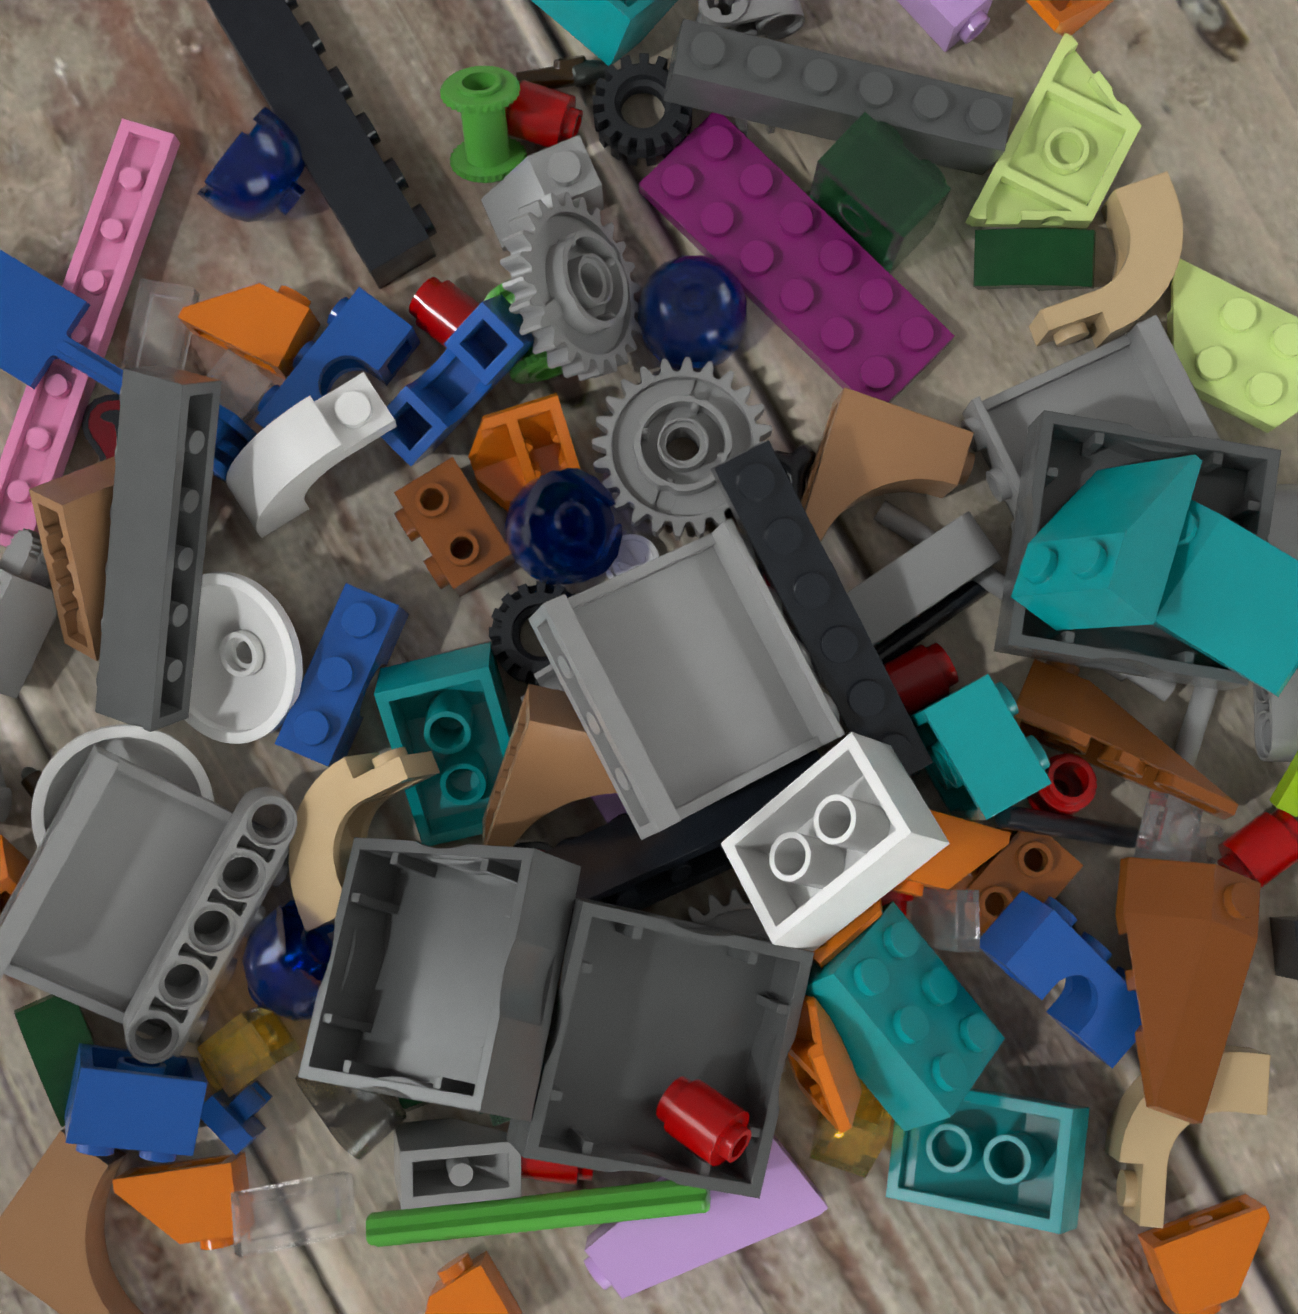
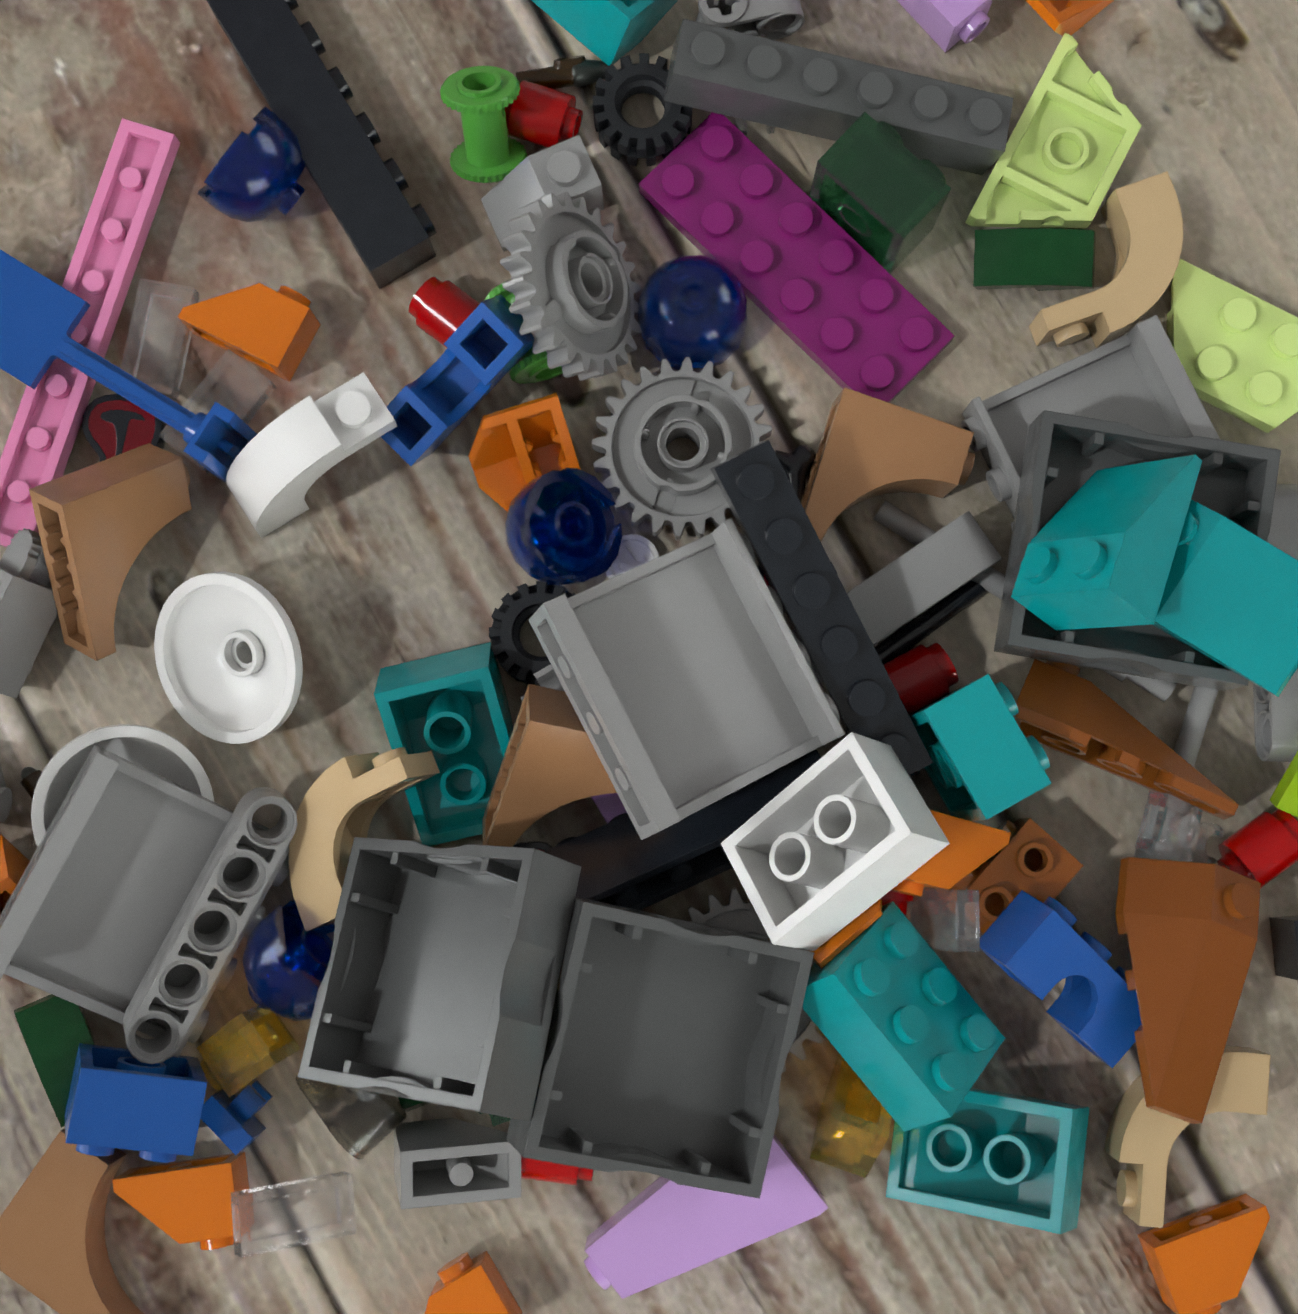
(156, 544): dark grey brick -> none
(332, 691): blue arch -> none
(358, 338): blue arch -> none
(453, 527): dark orange brick -> none
(536, 1213): bright green axle -> none
(704, 1120): red brick -> none
(824, 1066): orange slope -> none
(1067, 826): black bar -> none
(1074, 778): red brick -> none

